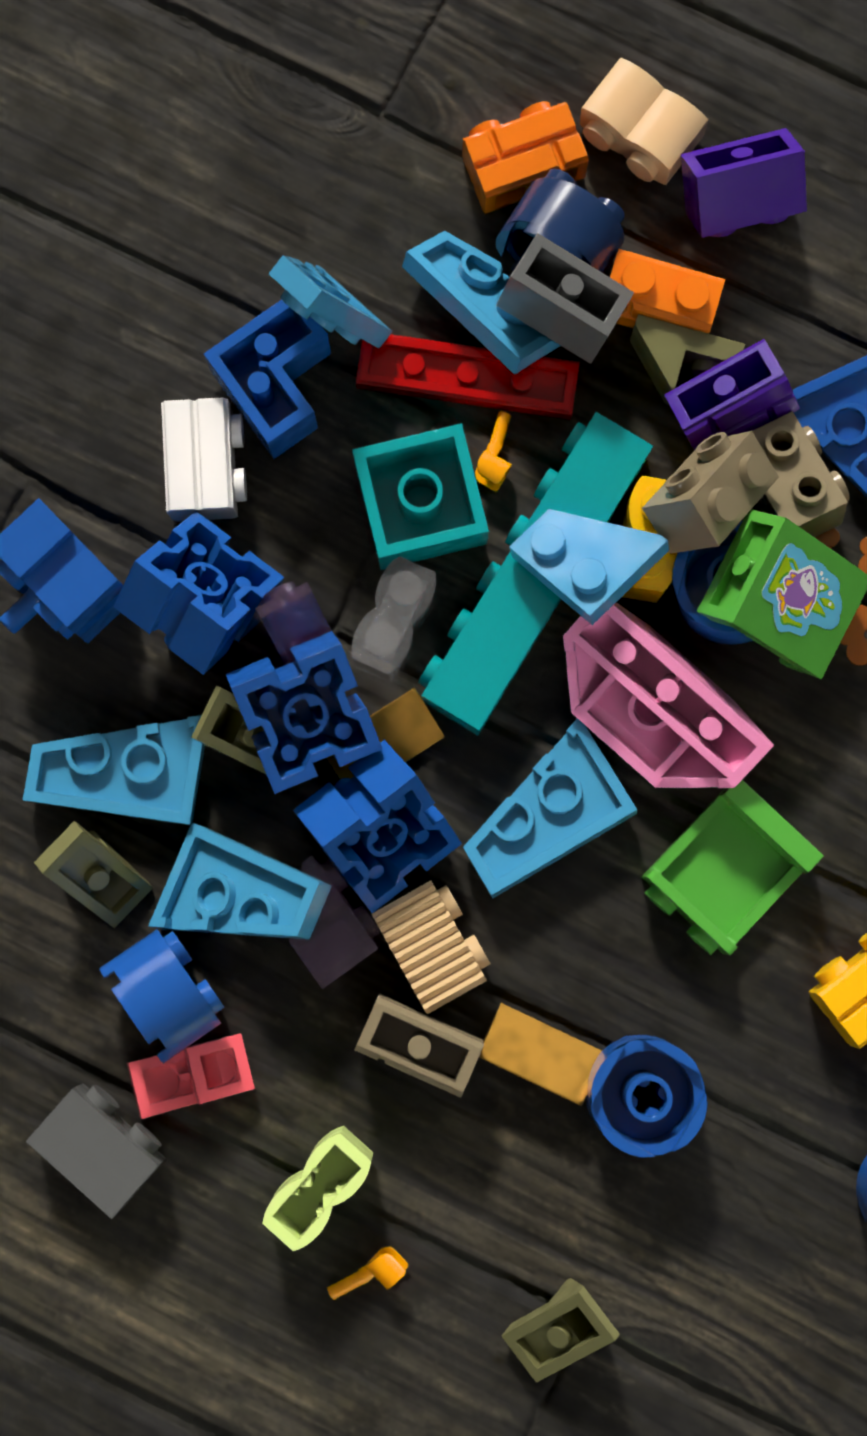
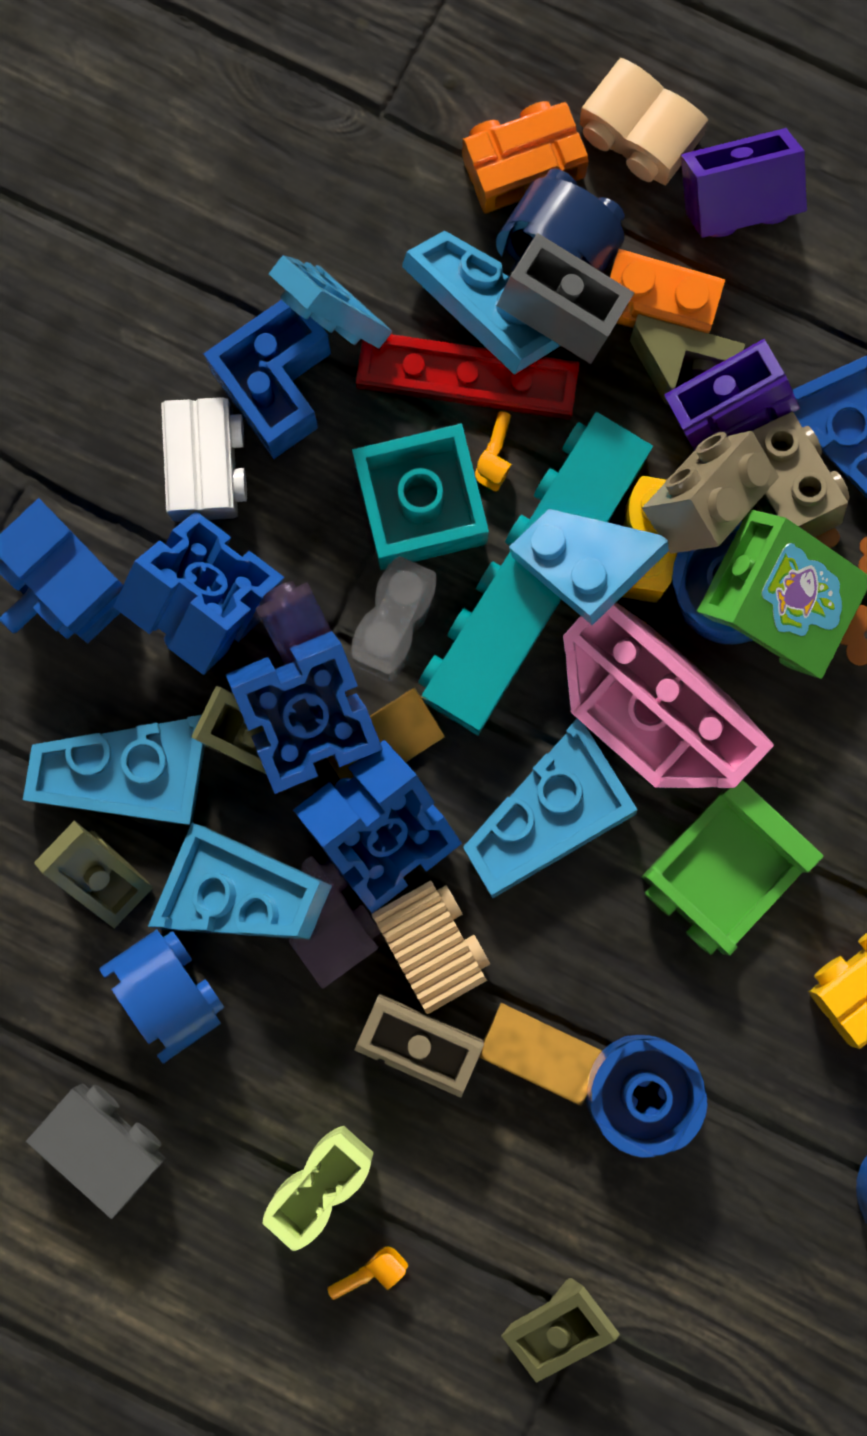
(191, 1077): coral slope -> none

